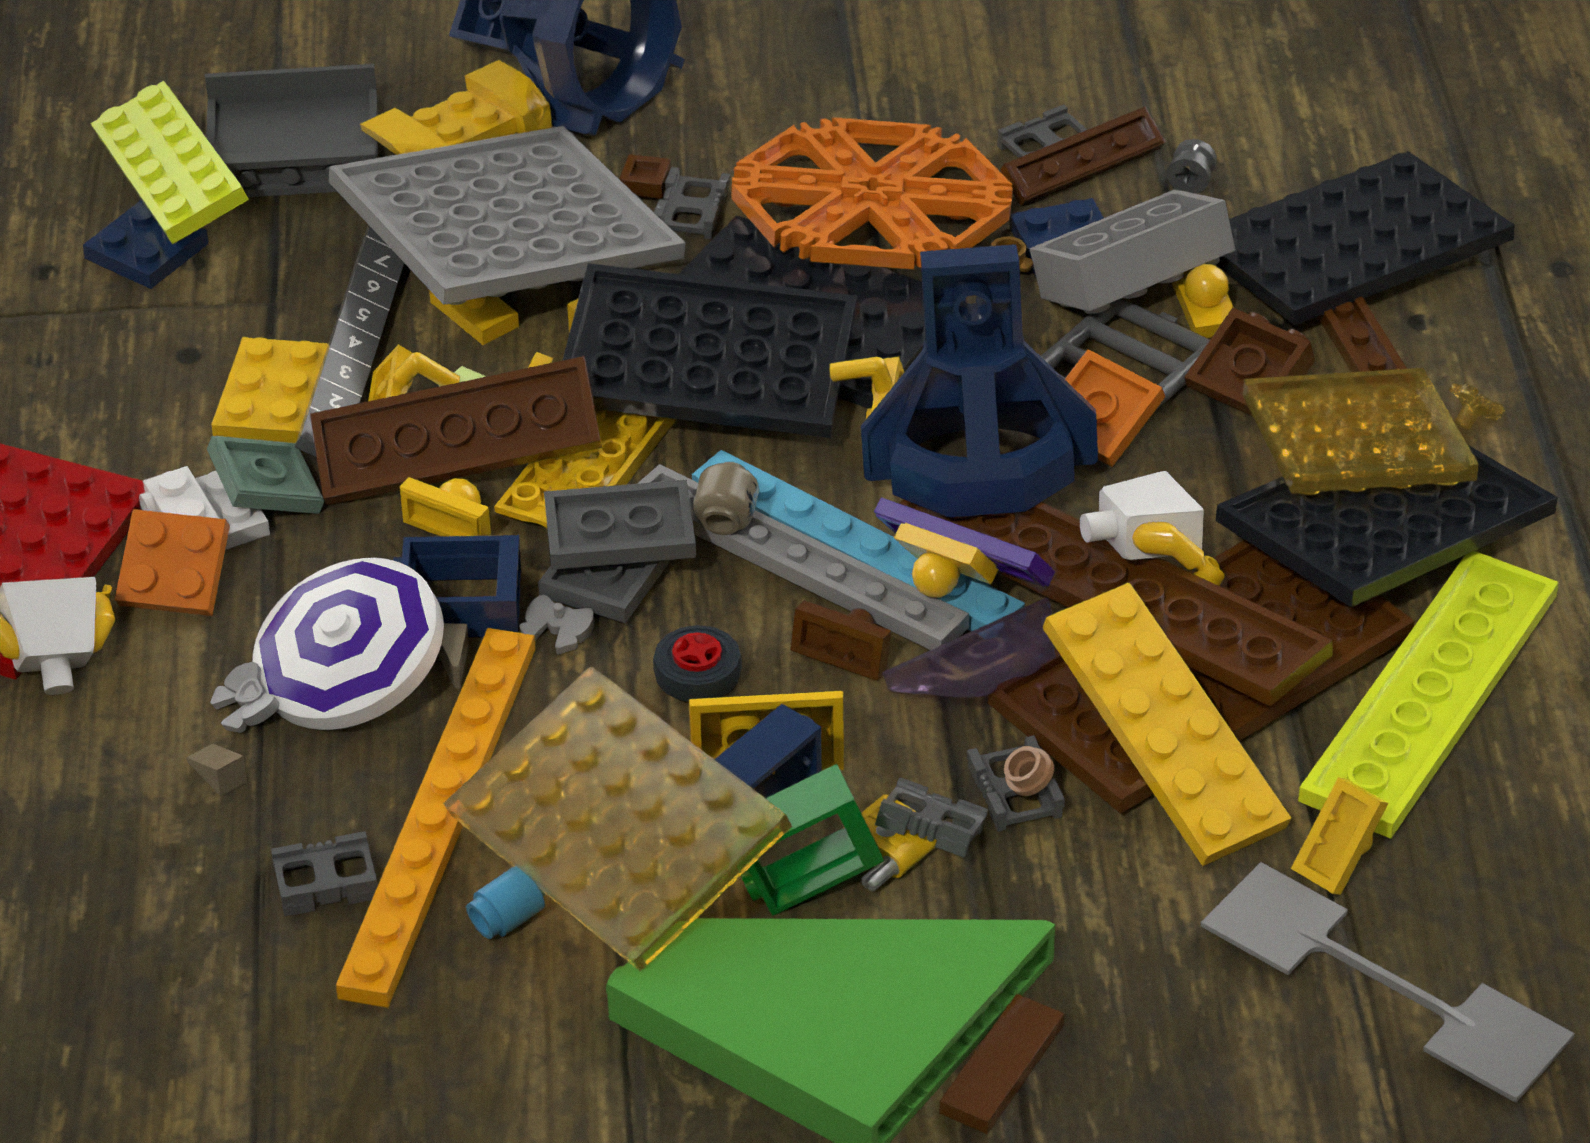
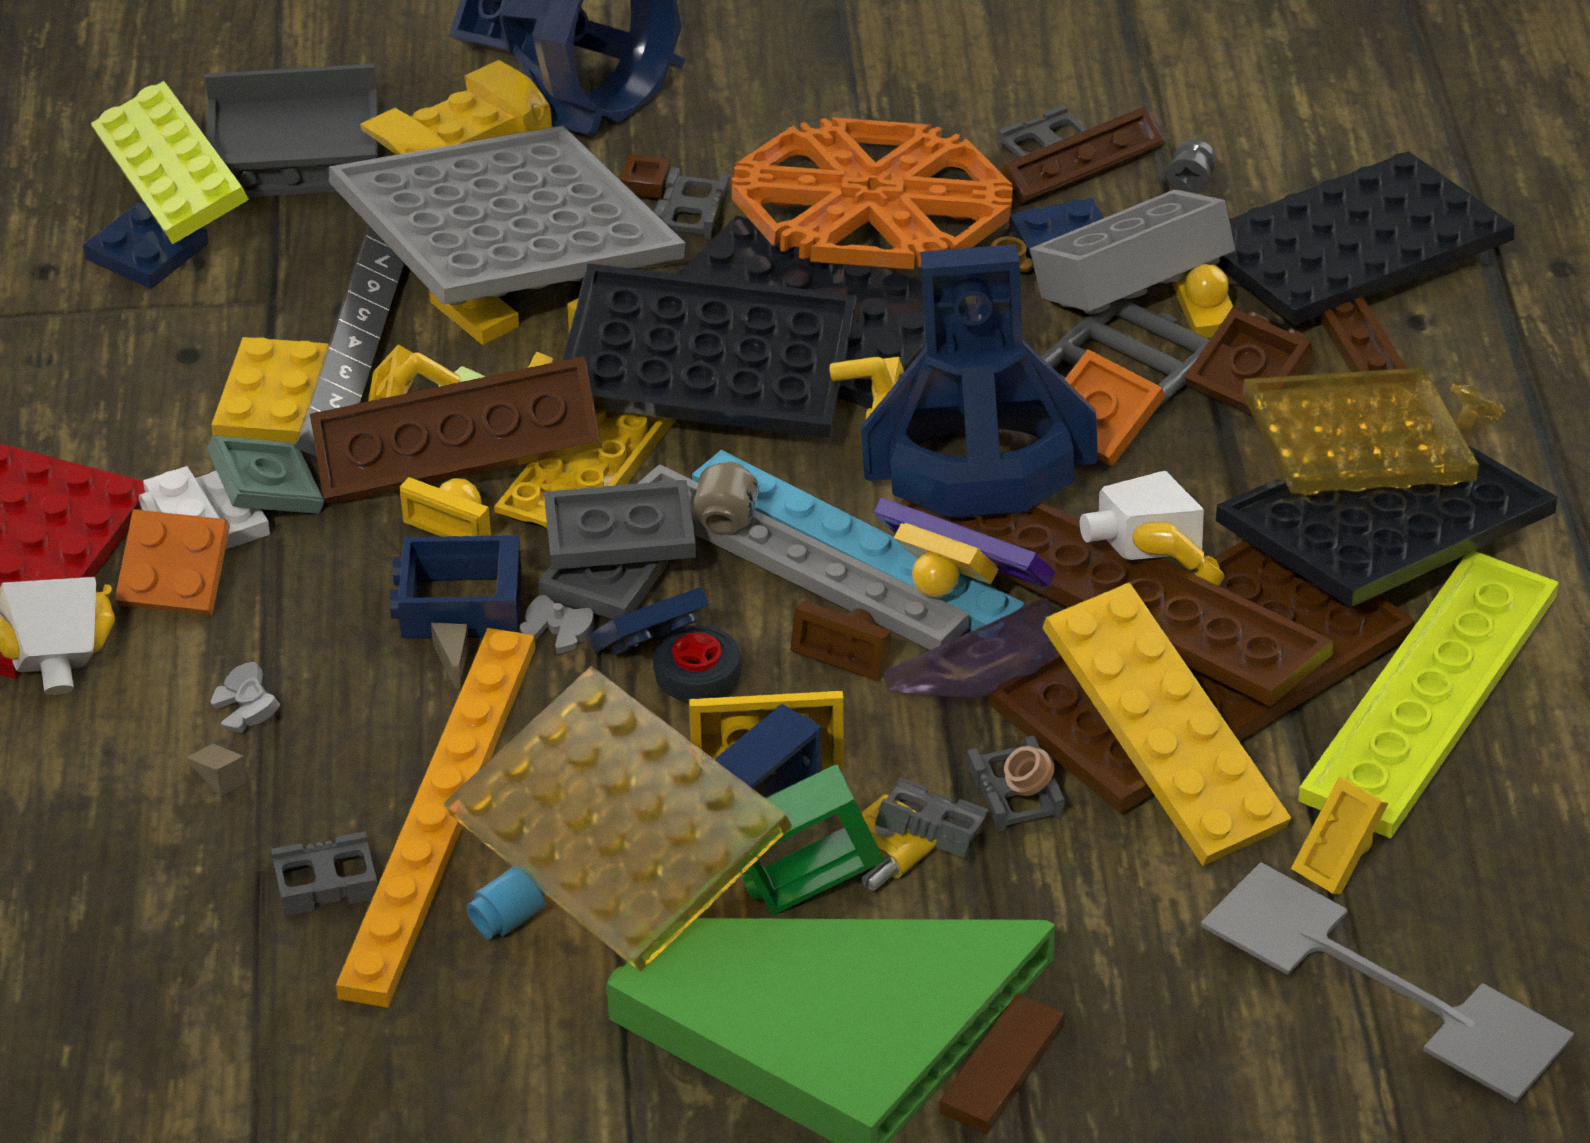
(349, 643): dish -> none
(637, 627): none -> dark blue plate

